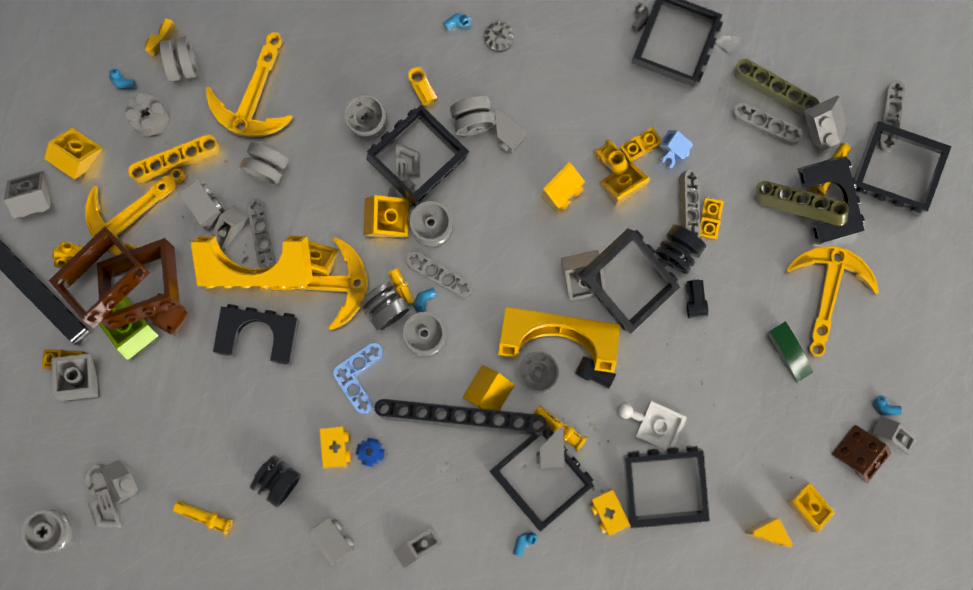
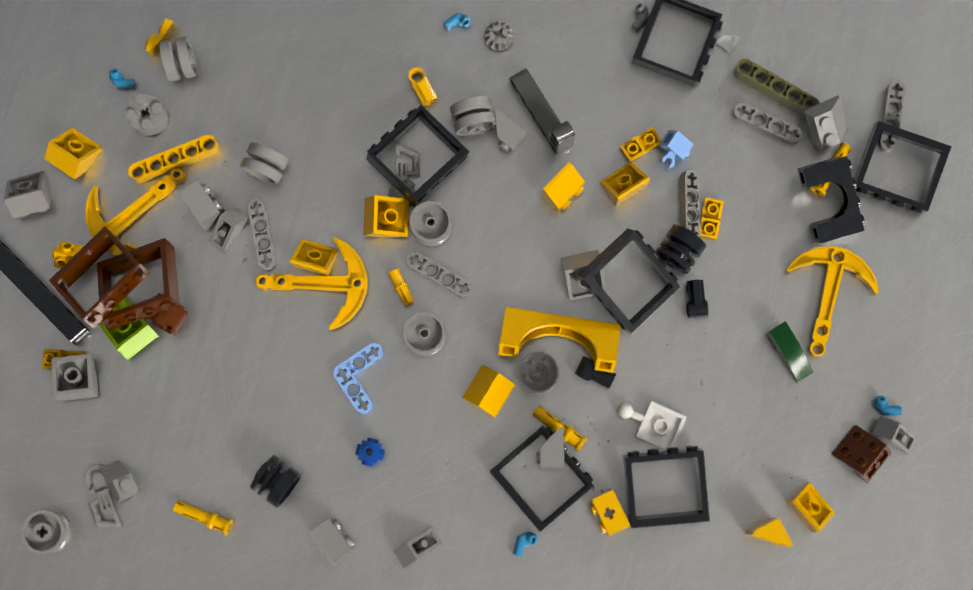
(216, 269): yellow arch -> none
(233, 320): black arch -> none
(248, 105): yellow piece -> none
(328, 438): yellow brick -> none
(358, 110): light grey wheel -> none
(382, 304): flat silver wheel -> none
(422, 297): dark azure arm -> none
(453, 411): black beam -> none
(557, 135): none -> dark grey beam
(609, 155): yellow piece -> none
(810, 200): olive beam -> none

